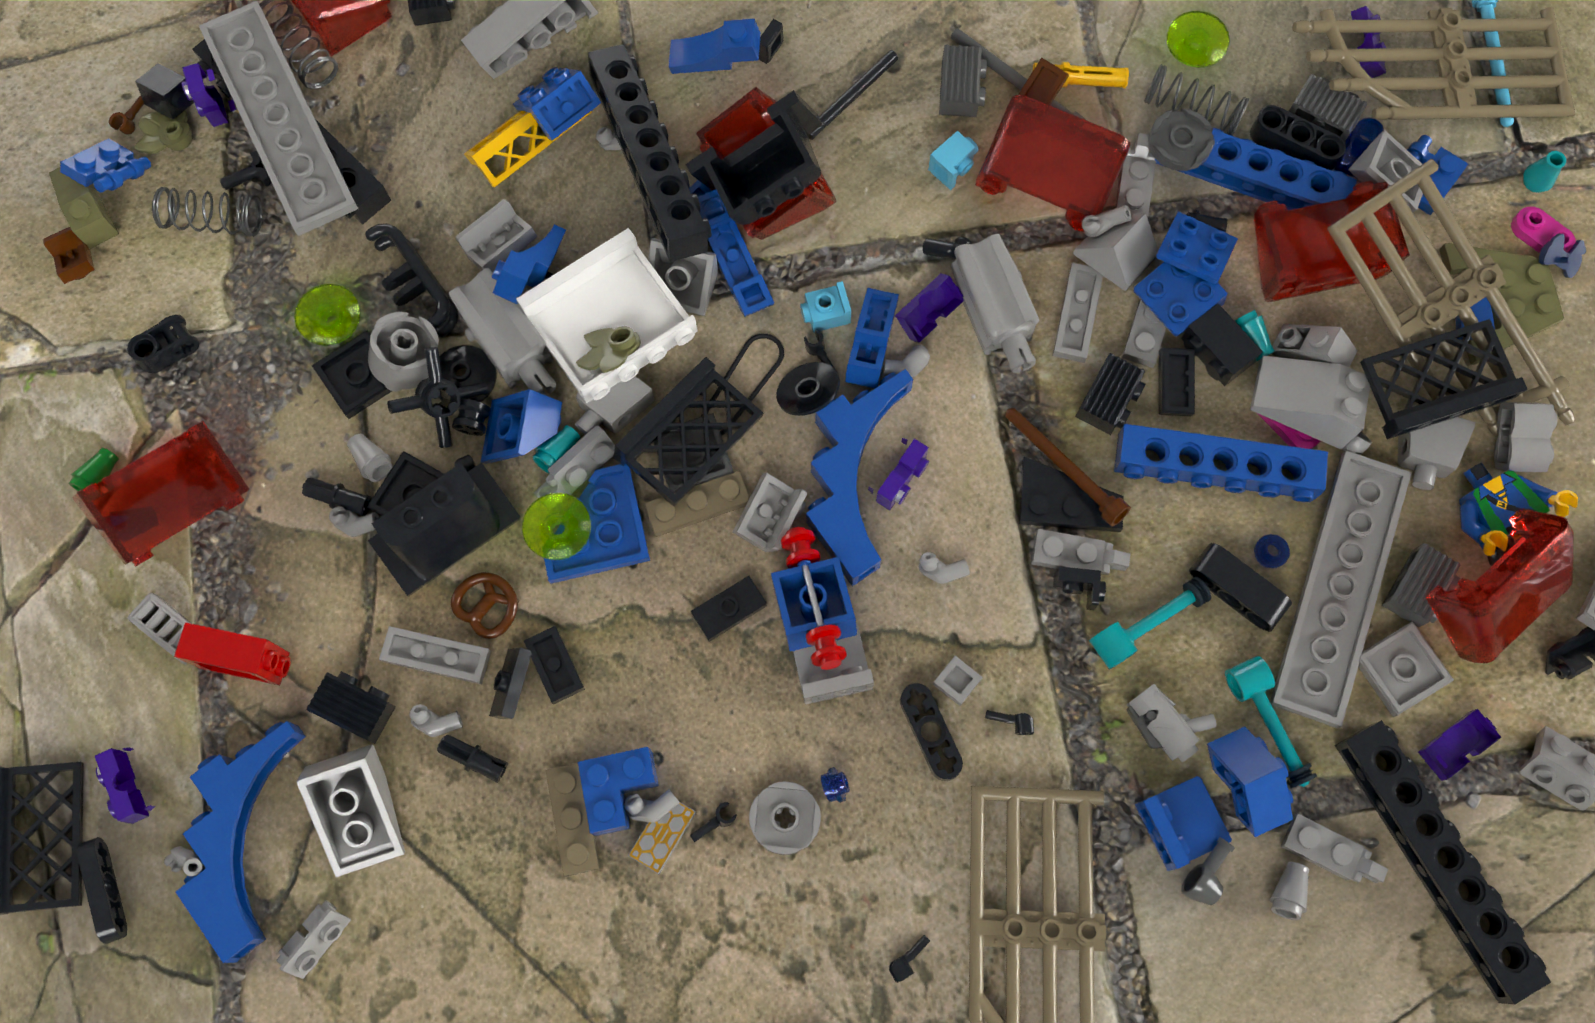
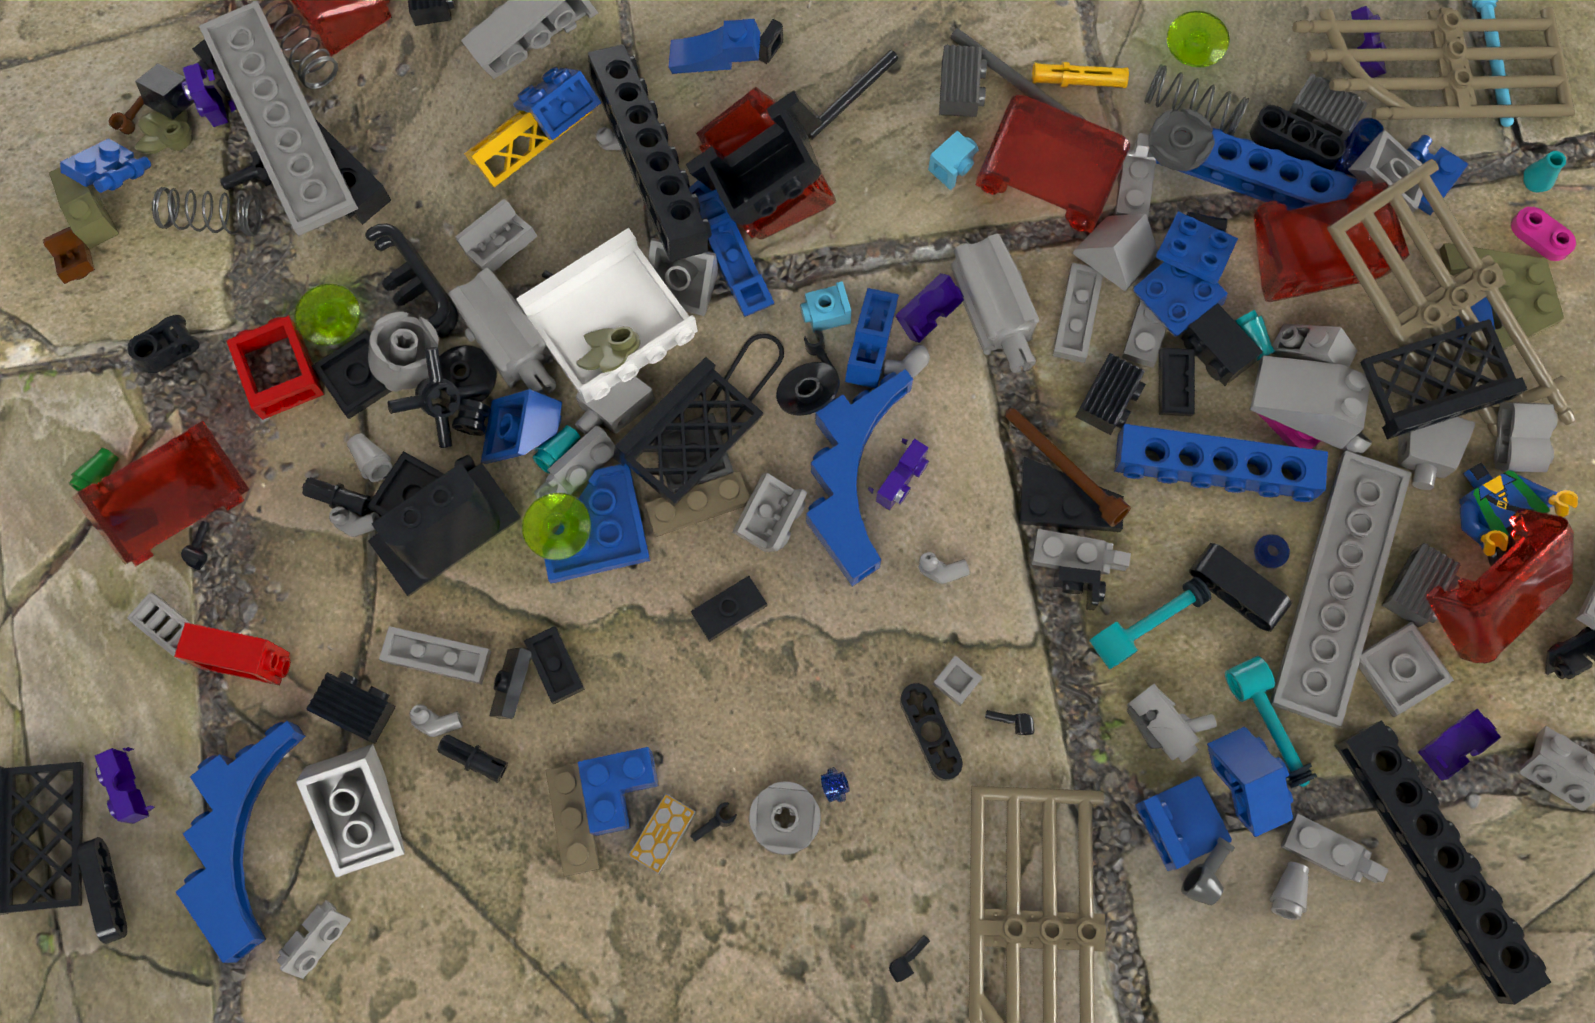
(184, 858): light grey arm -> none
(191, 553): none -> black hand
(285, 394): none -> red window
(486, 603): reddish brown piece -> none
(526, 266): blue slope -> none
(649, 810): light grey arm -> none
(813, 600): blue brick -> none
(841, 681): light grey bracket -> none
(943, 248): black arm -> none
(1044, 82): reddish brown tile -> none
(1098, 224): light grey arm -> none
(1554, 253): dark blue piece -> none

